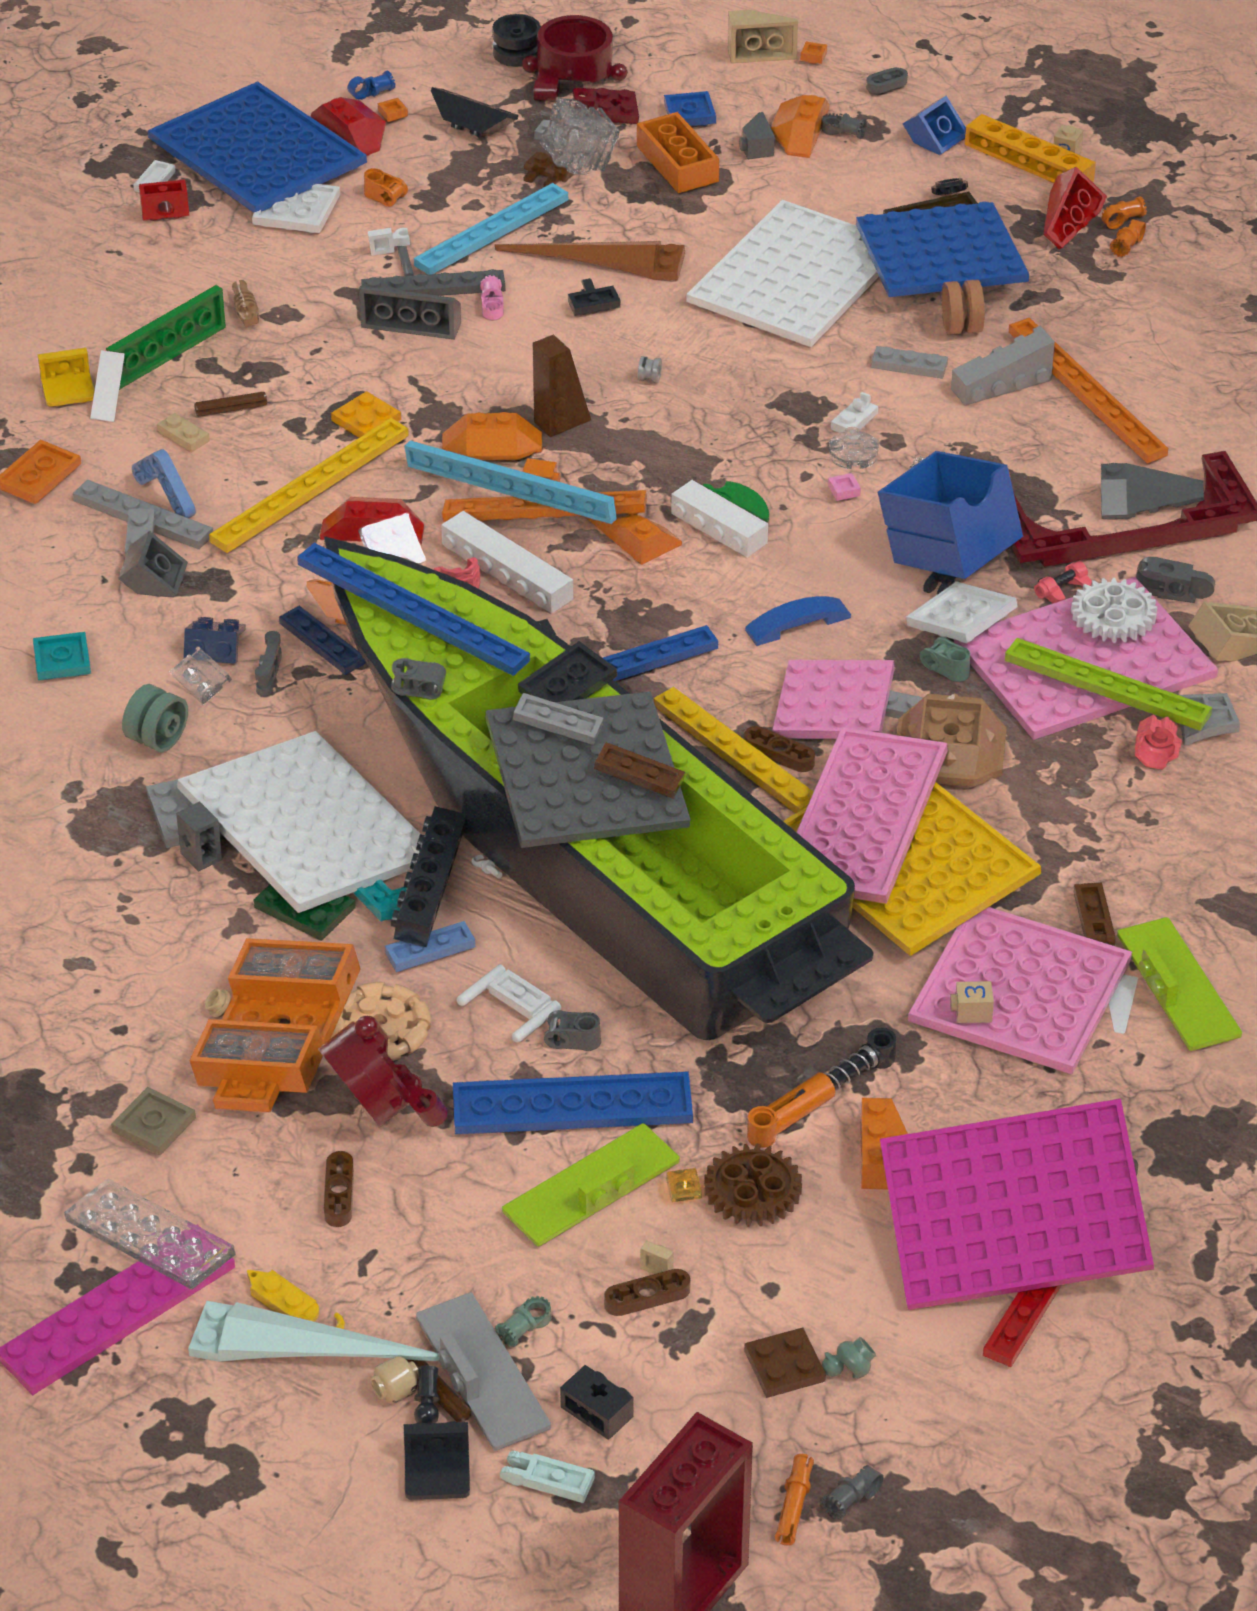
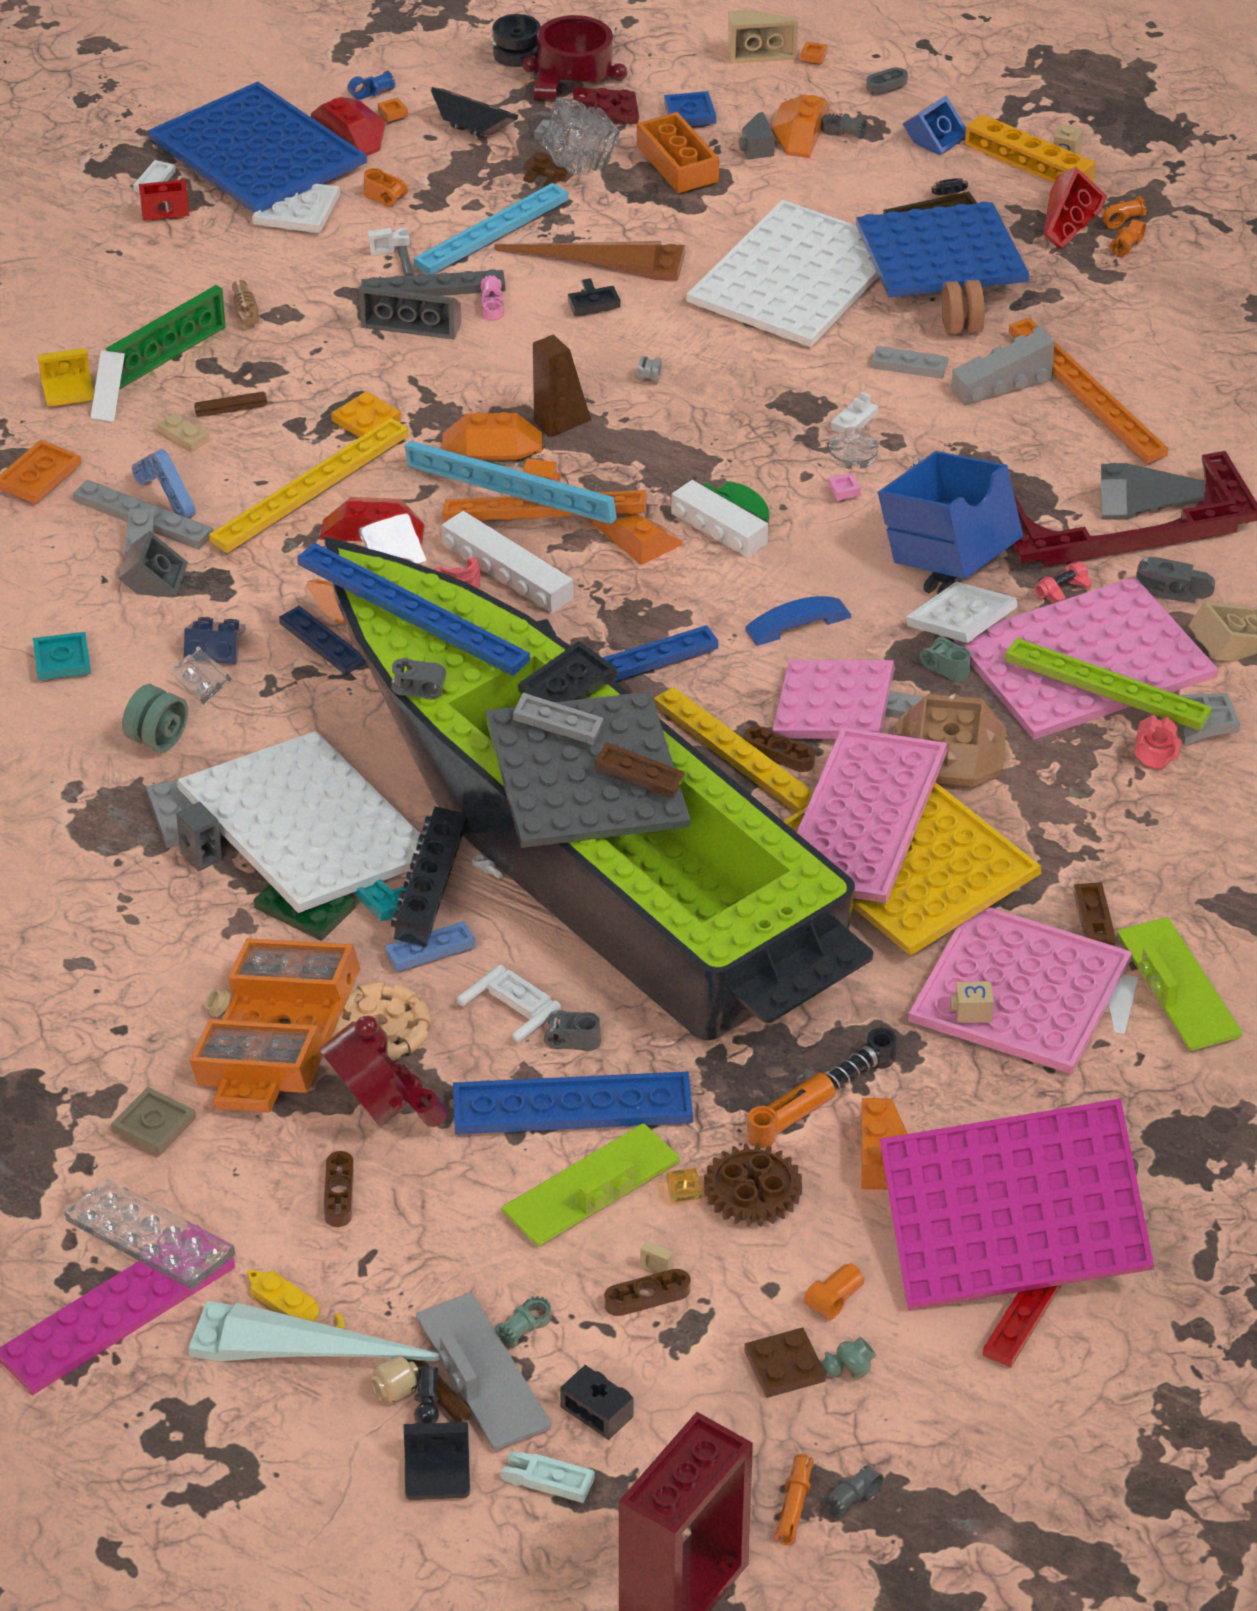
(268, 664): dark grey plate -> none
(830, 1296): none -> orange piece
(1114, 610): white gear -> none

